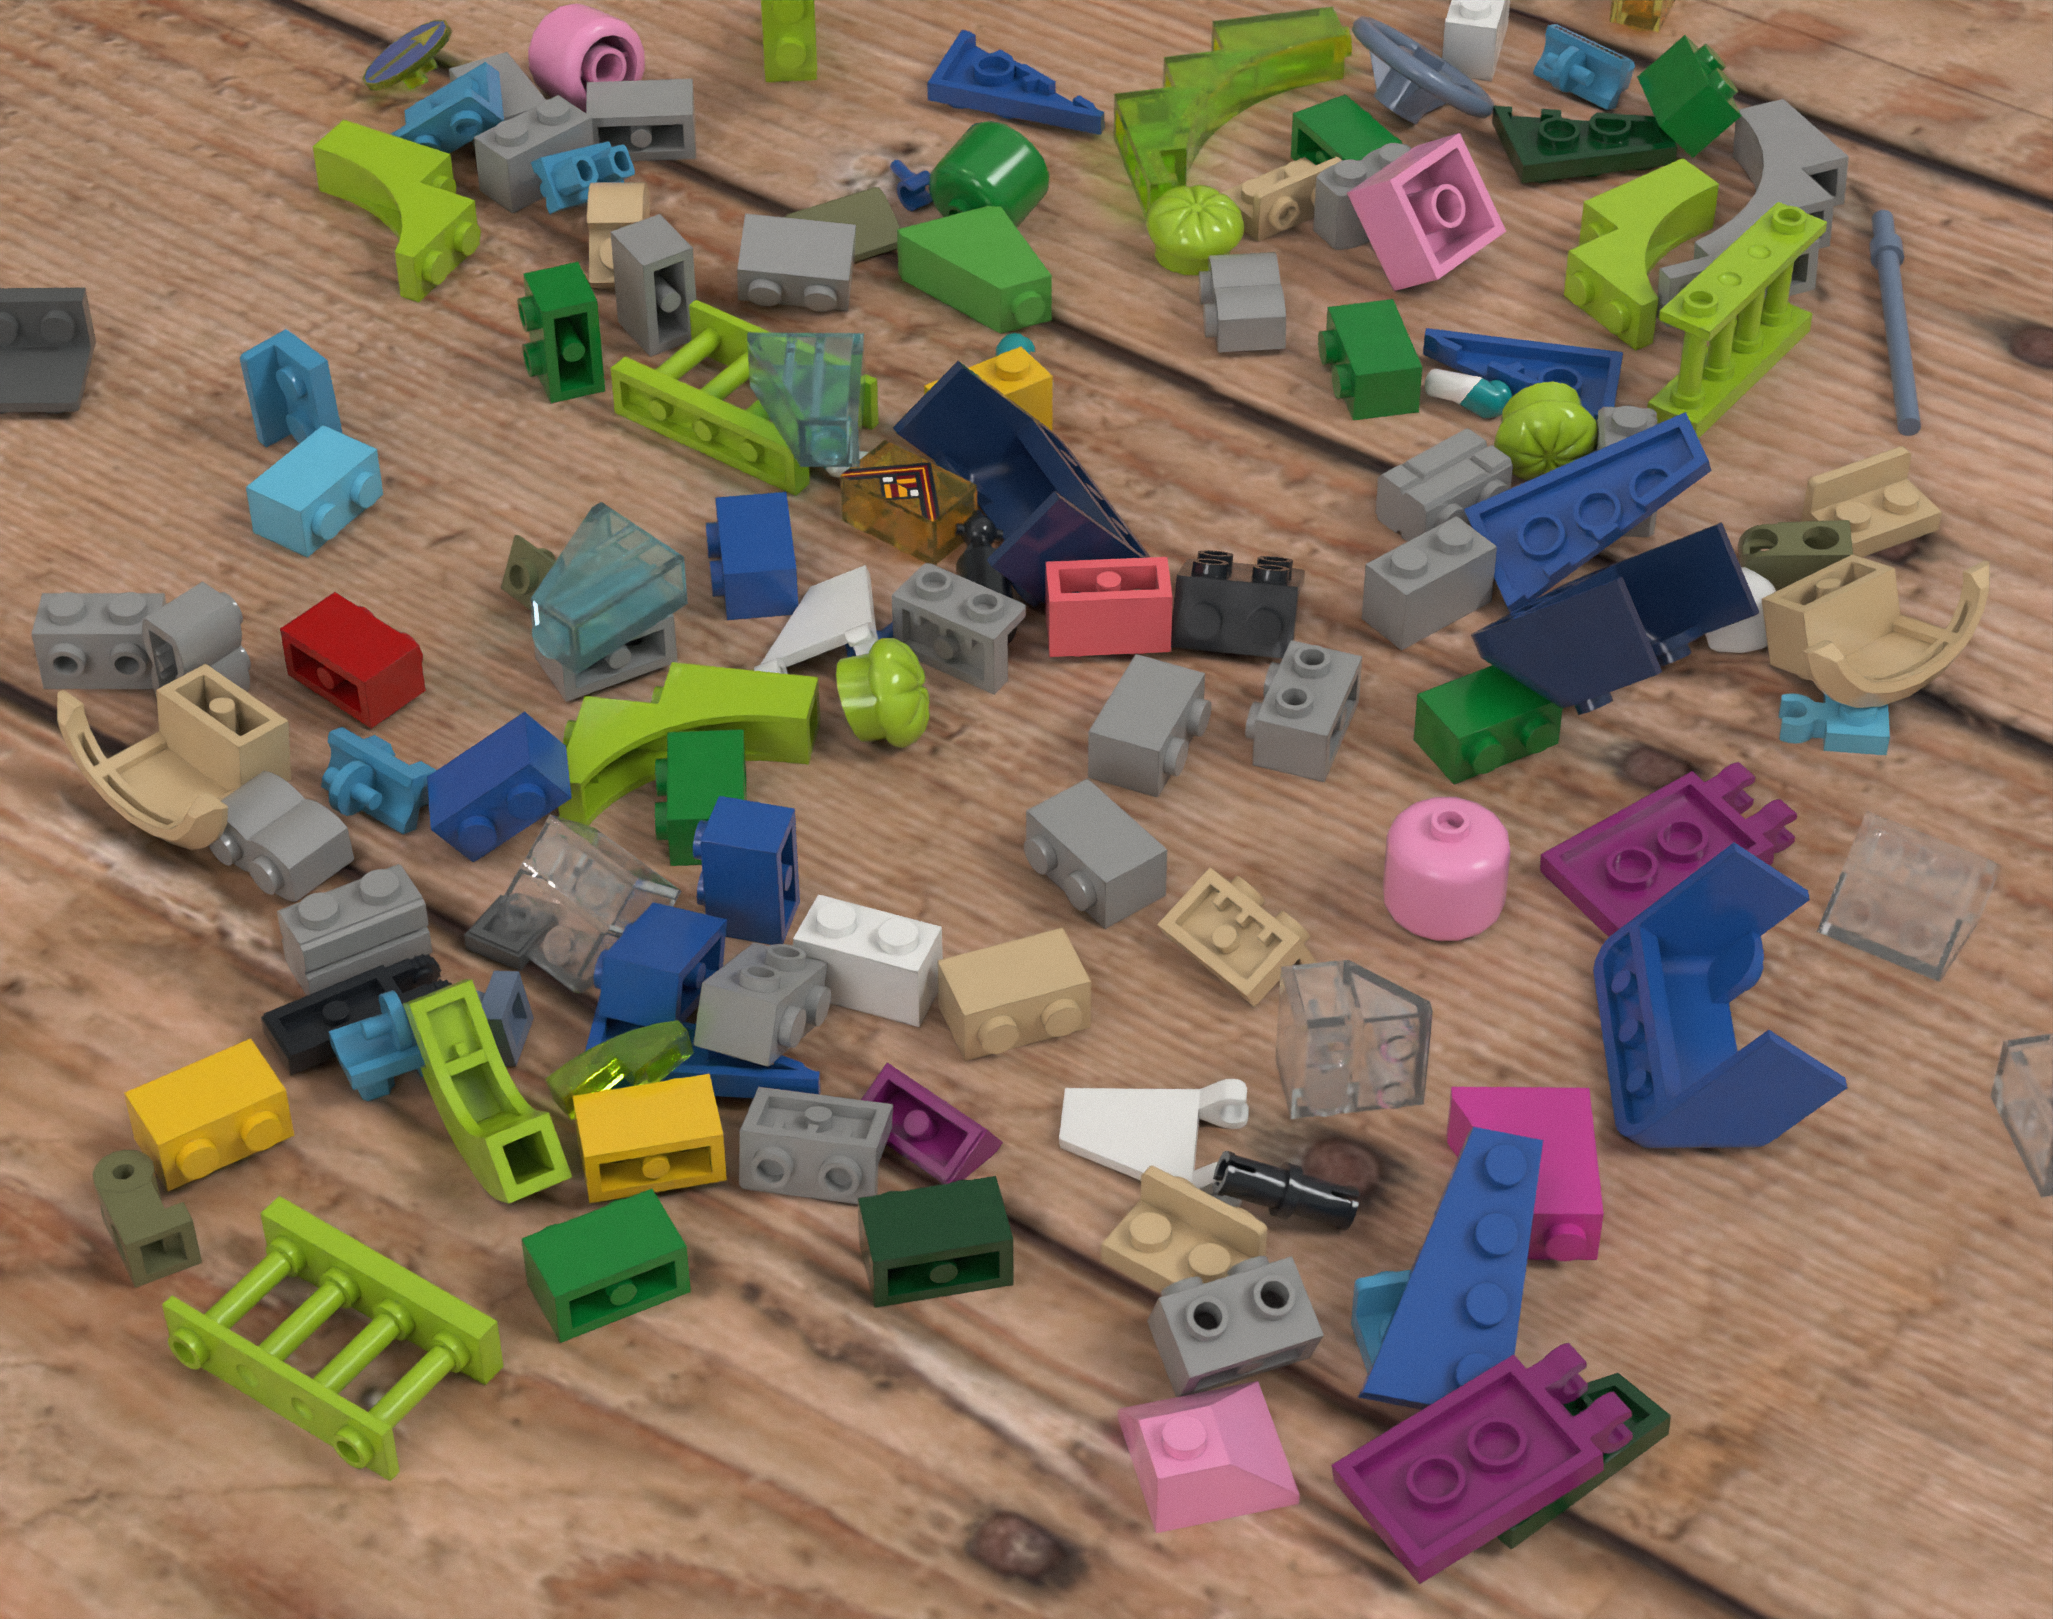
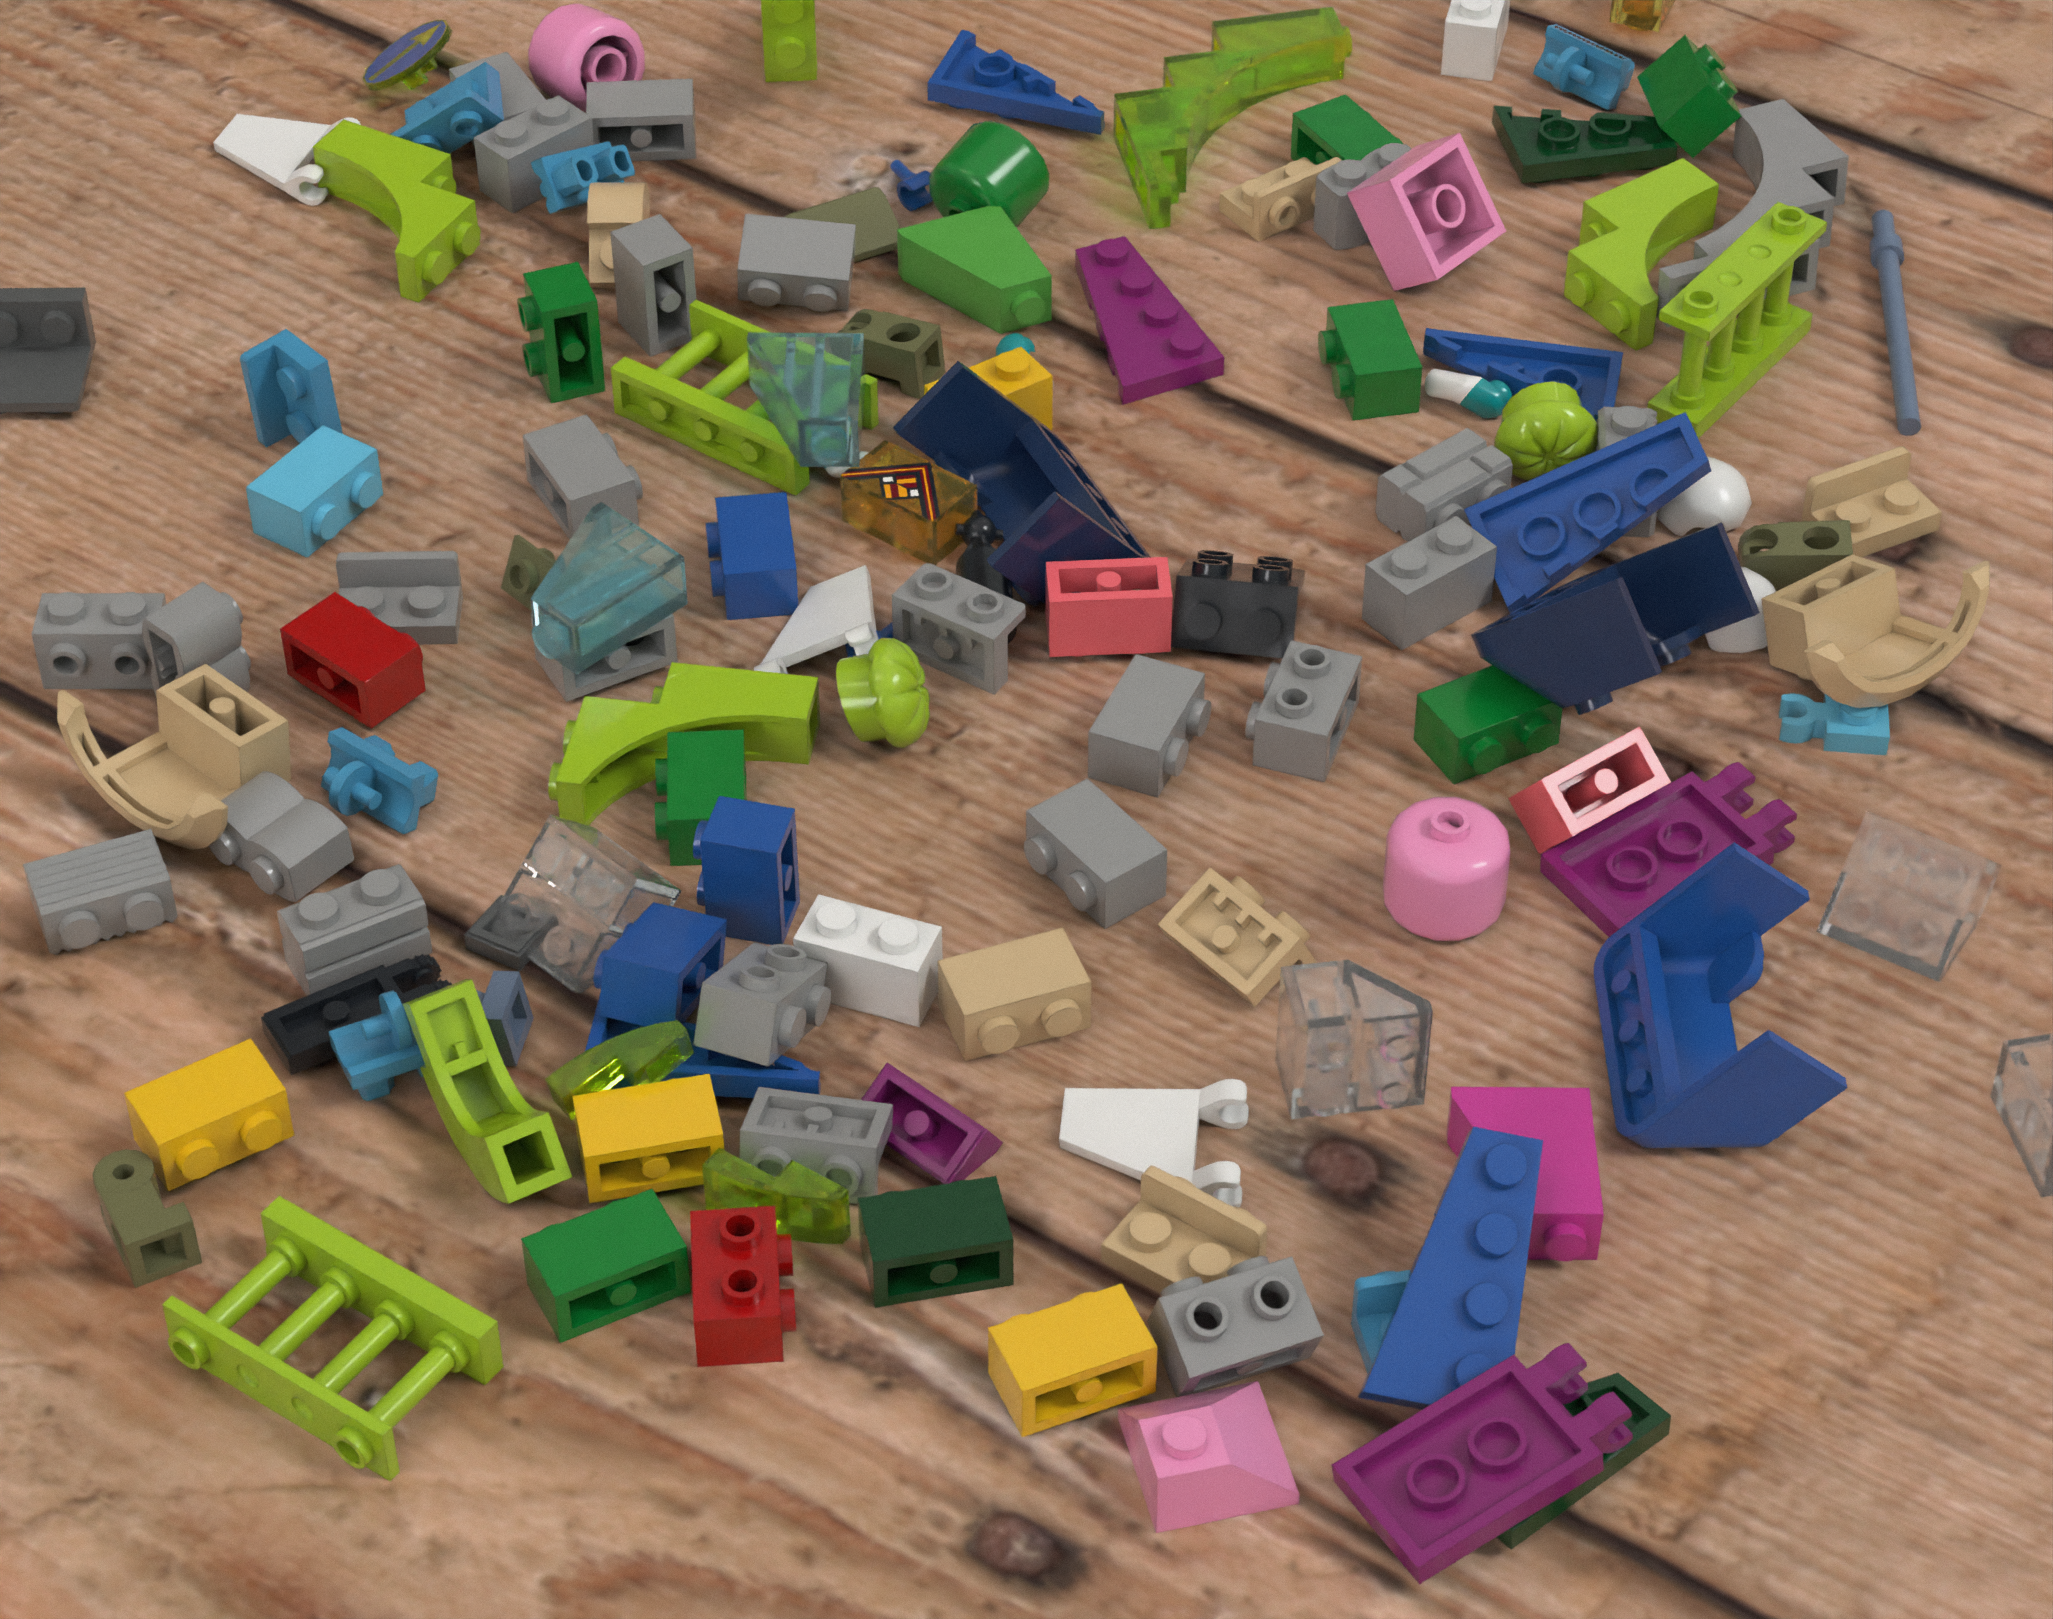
(100, 891): none -> light grey brick
(278, 152): none -> white flag
(406, 590): none -> light grey bracket
(498, 787): blue brick -> none
(578, 468): none -> light grey brick
(737, 1286): none -> red brick
(804, 1201): none -> clear neon green slope
(900, 348): none -> olive leg
(1072, 1359): none -> yellow brick
(1144, 327): none -> magenta wing
(1191, 226): lime piece -> none
(1243, 302): light grey brick -> none
(1285, 1190): black pin -> none
(1413, 77): sand blue piece -> none
(1589, 790): none -> coral brick
(1711, 500): none -> white hair

